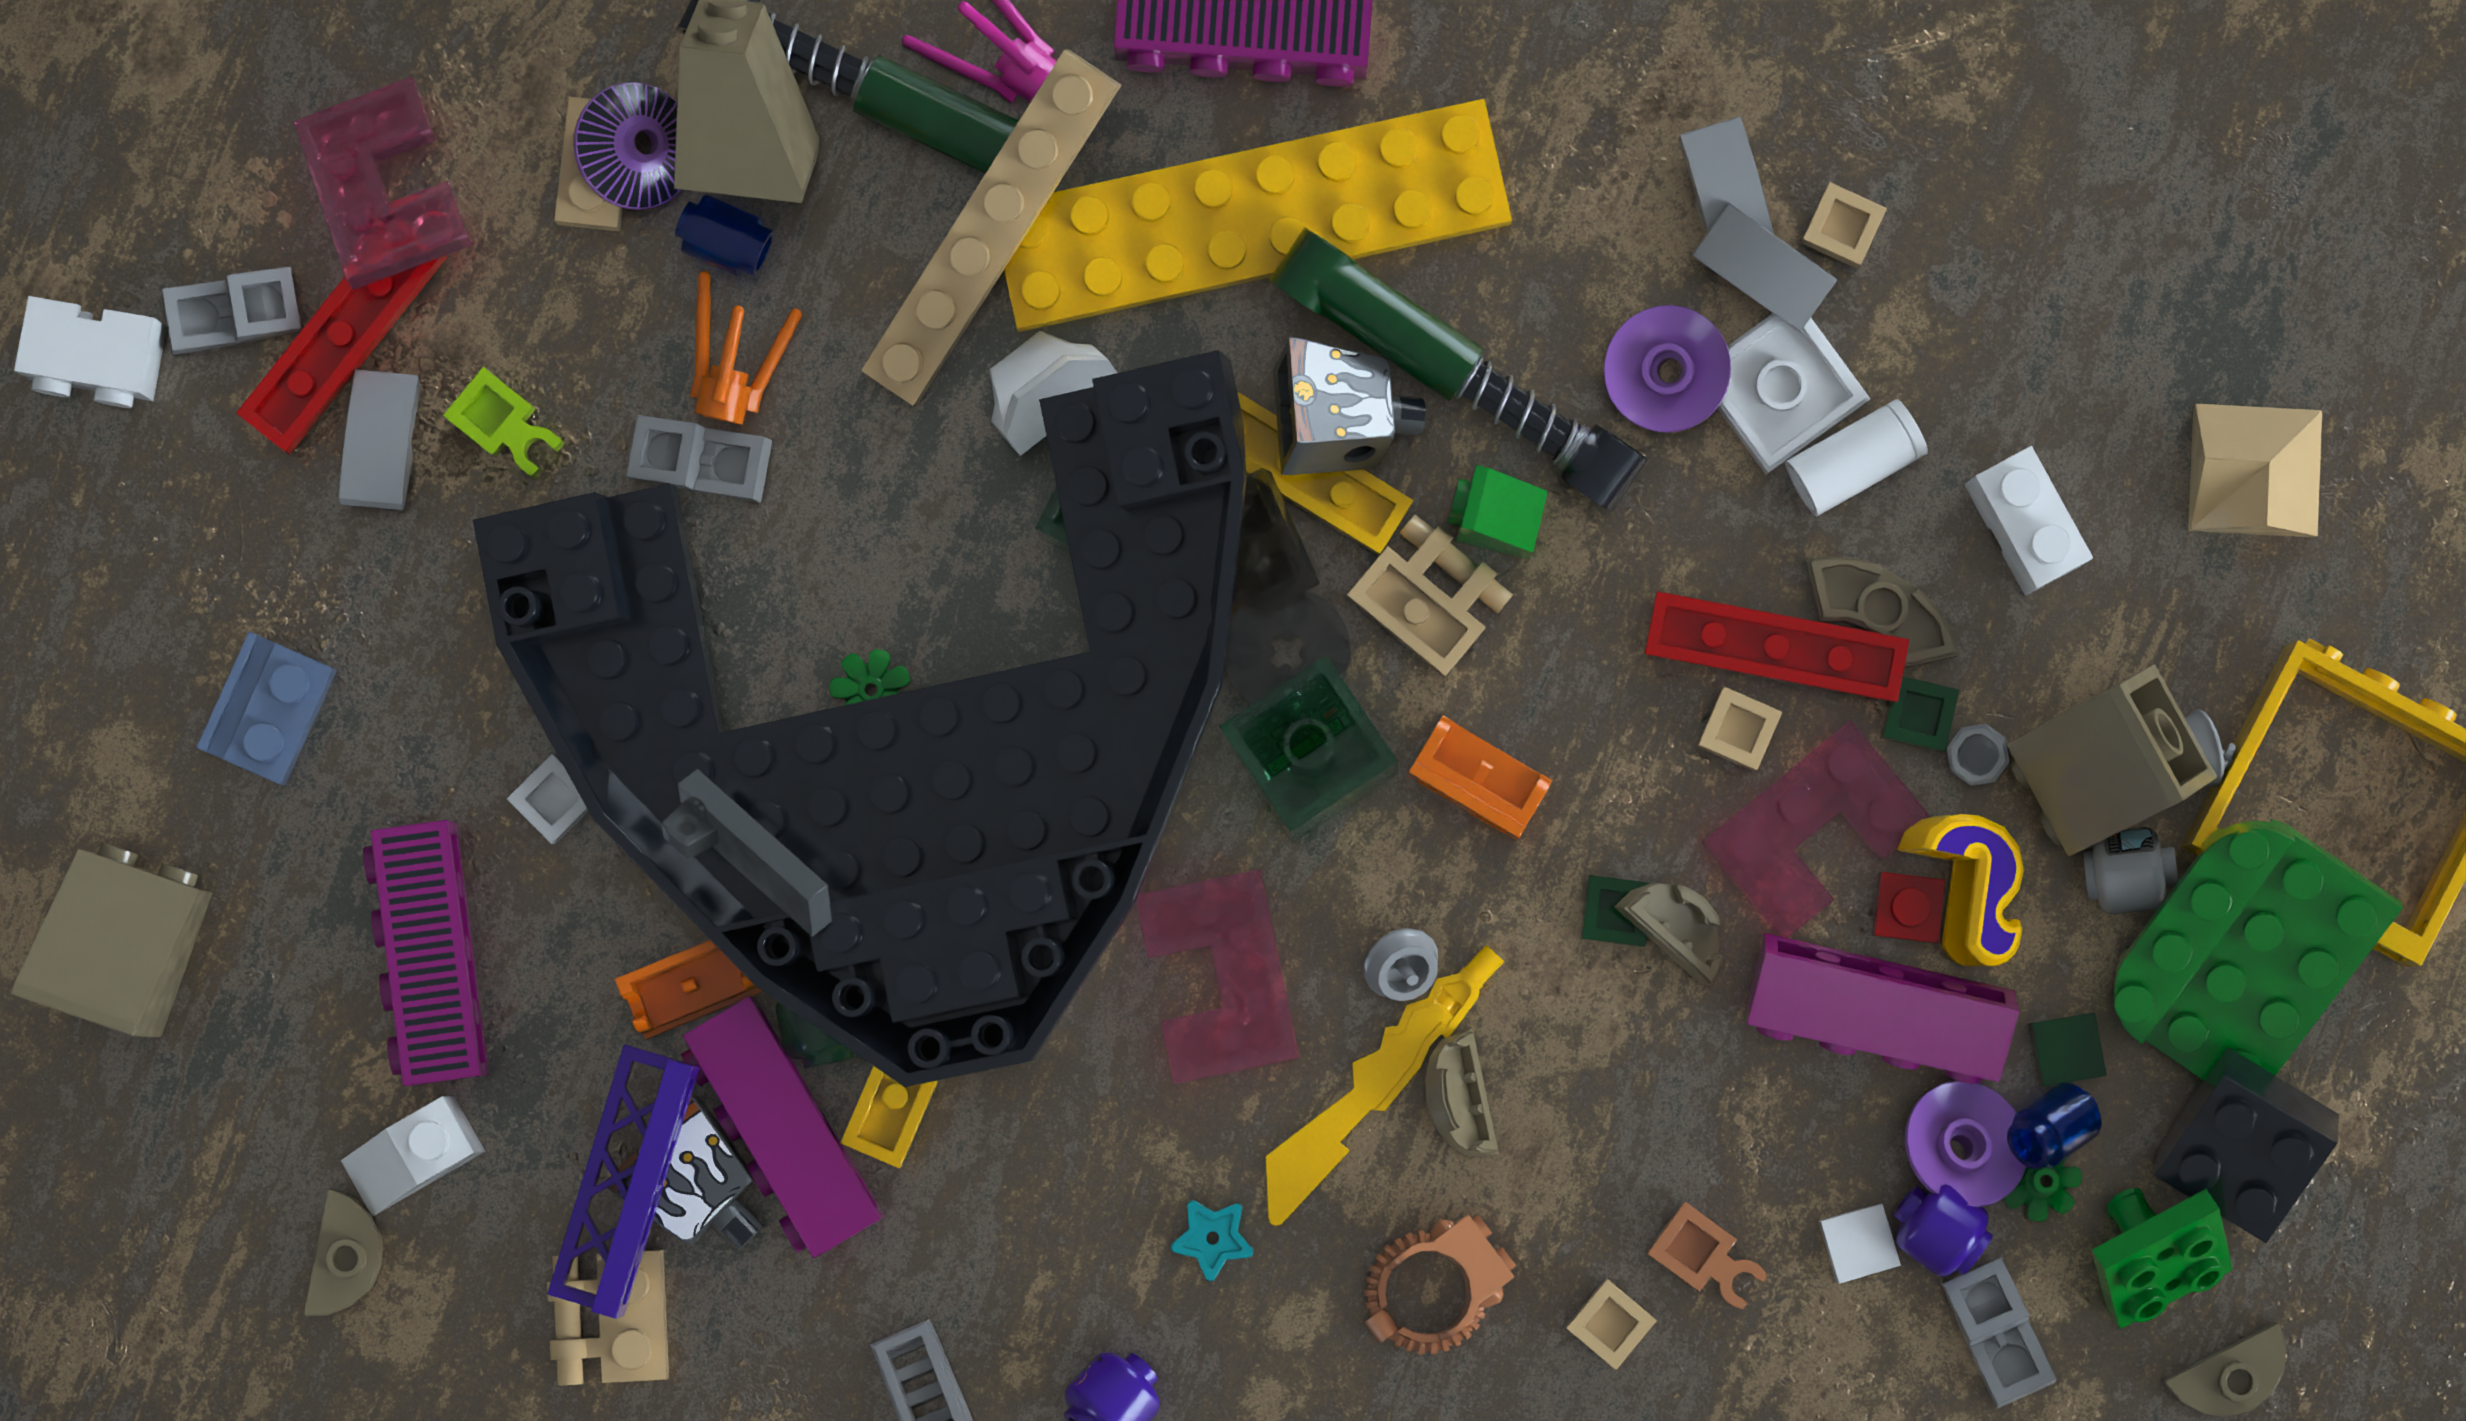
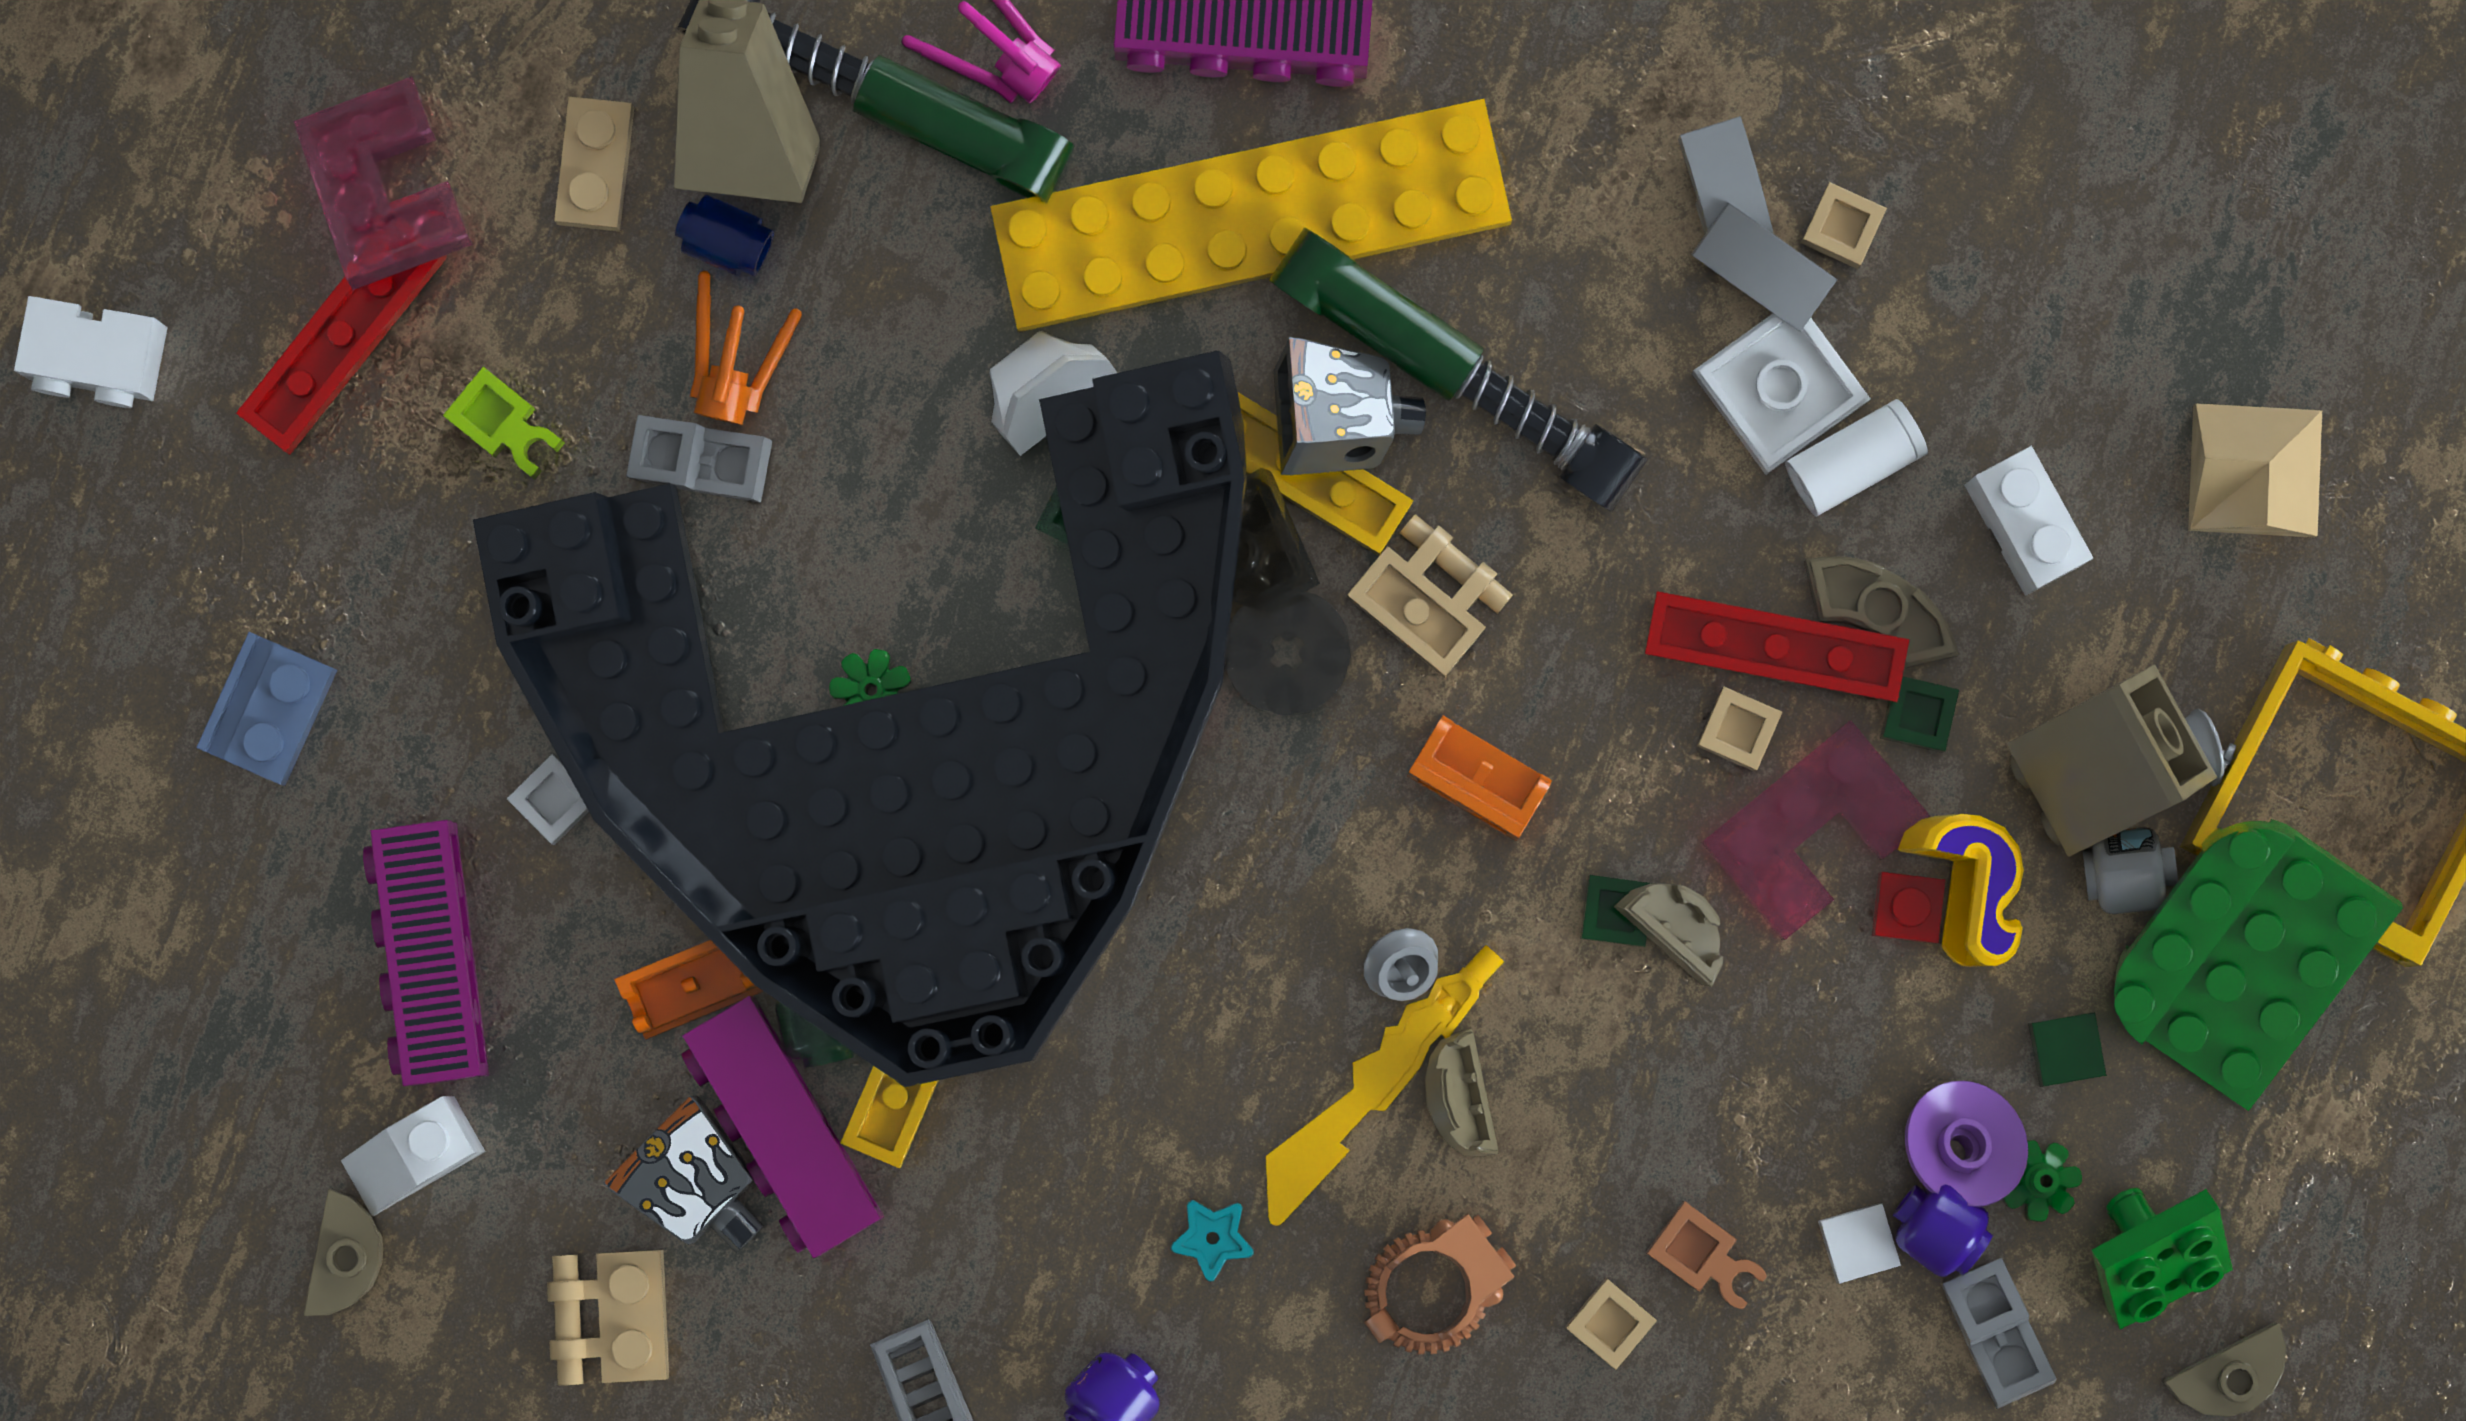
(115, 942): dark tan slope -> none
(231, 310): light grey slope -> none
(378, 439): light grey slope -> none
(608, 151): dish -> none
(645, 1185): dark purple fence -> none
(714, 820): dark grey hinge -> none
(991, 227): tan plate -> none
(1256, 1015): clear pink plate -> none
(1310, 749): clear green slope -> none
(1497, 512): green slope -> none
(1644, 346): medium lavender dish -> none
(1881, 1009): magenta brick -> none
(1978, 755): light grey tile -> none
(2054, 1126): clear blue brick -> none
(2247, 1144): black brick -> none

